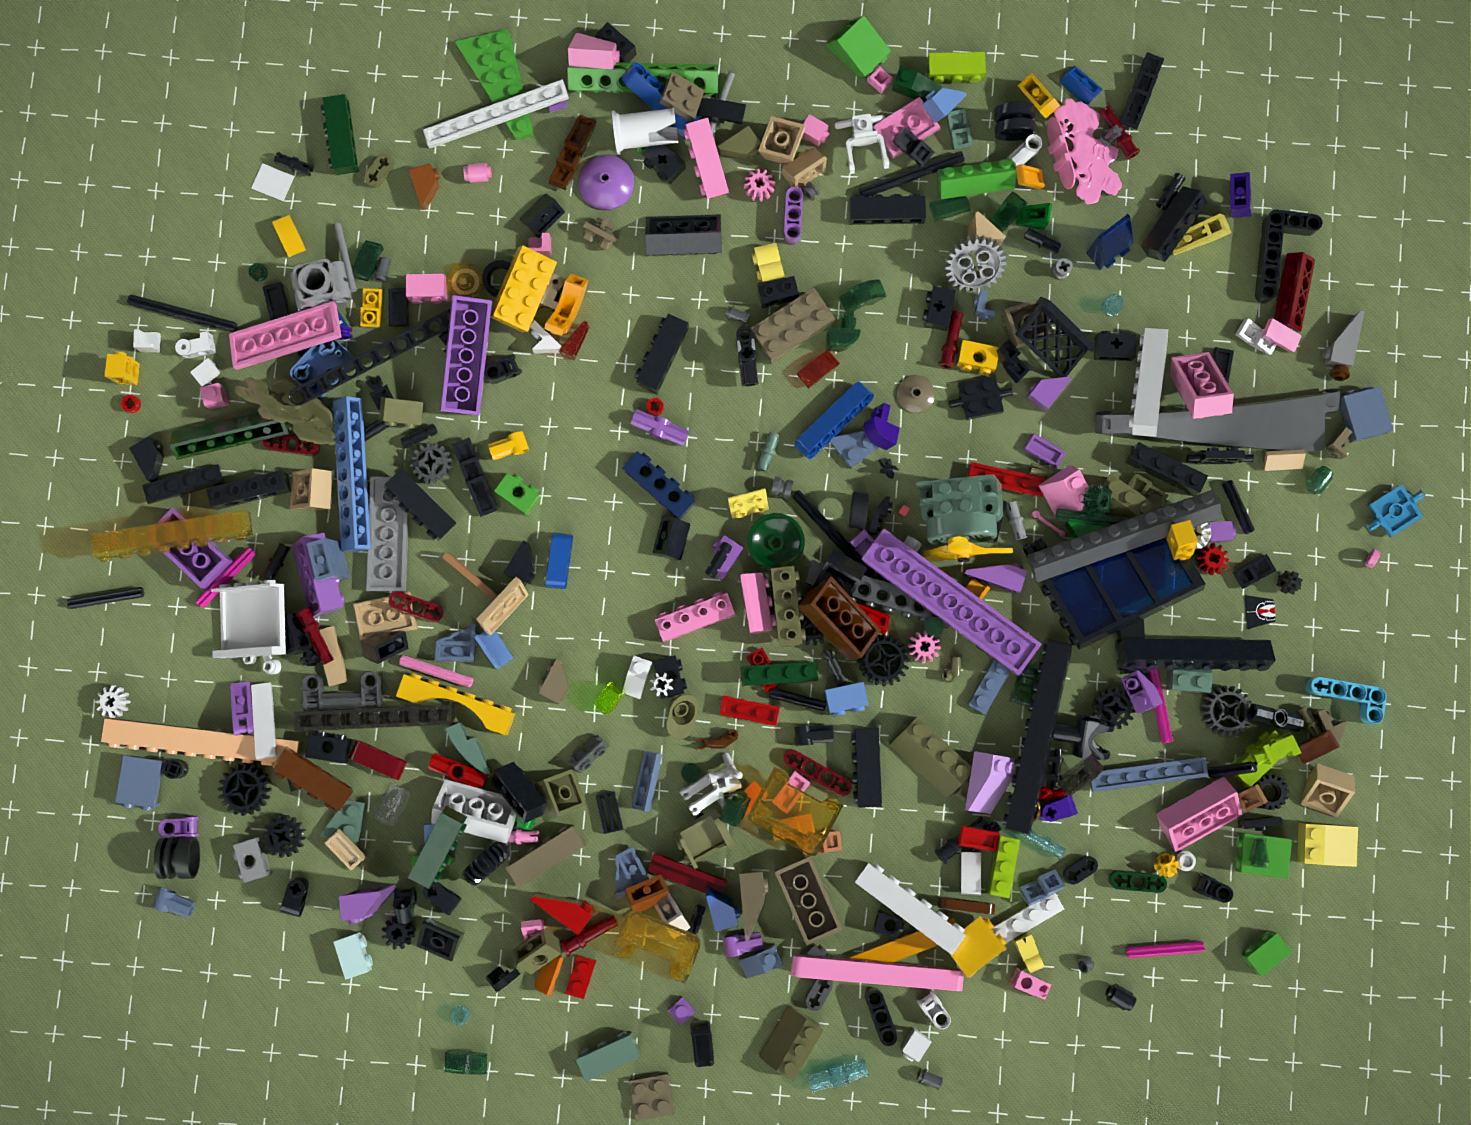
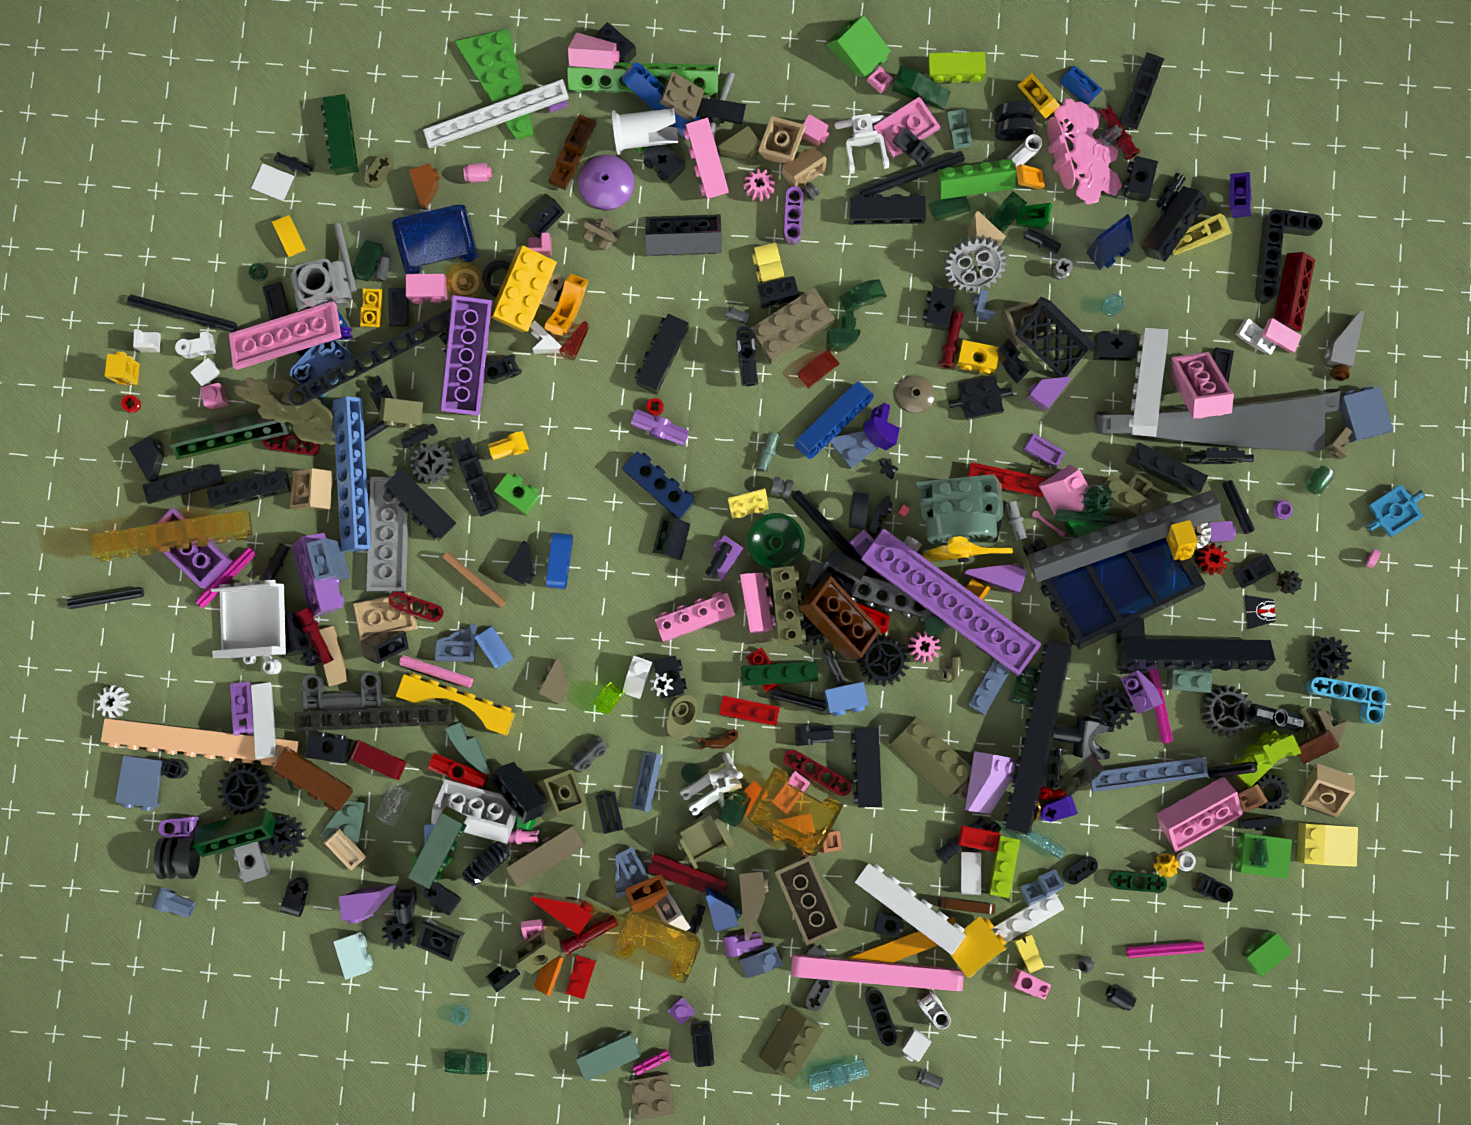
(234, 832): none -> dark green brick
(435, 237): none -> clear blue windscreen
(502, 606): tan tile -> none
(651, 1062): none -> dark pink axle
(942, 102): medium blue slope -> none
(1146, 170): none -> black brick
(1282, 509): none -> medium lavender plate
(1284, 460): tan tile -> none
(1331, 650): none -> black gear

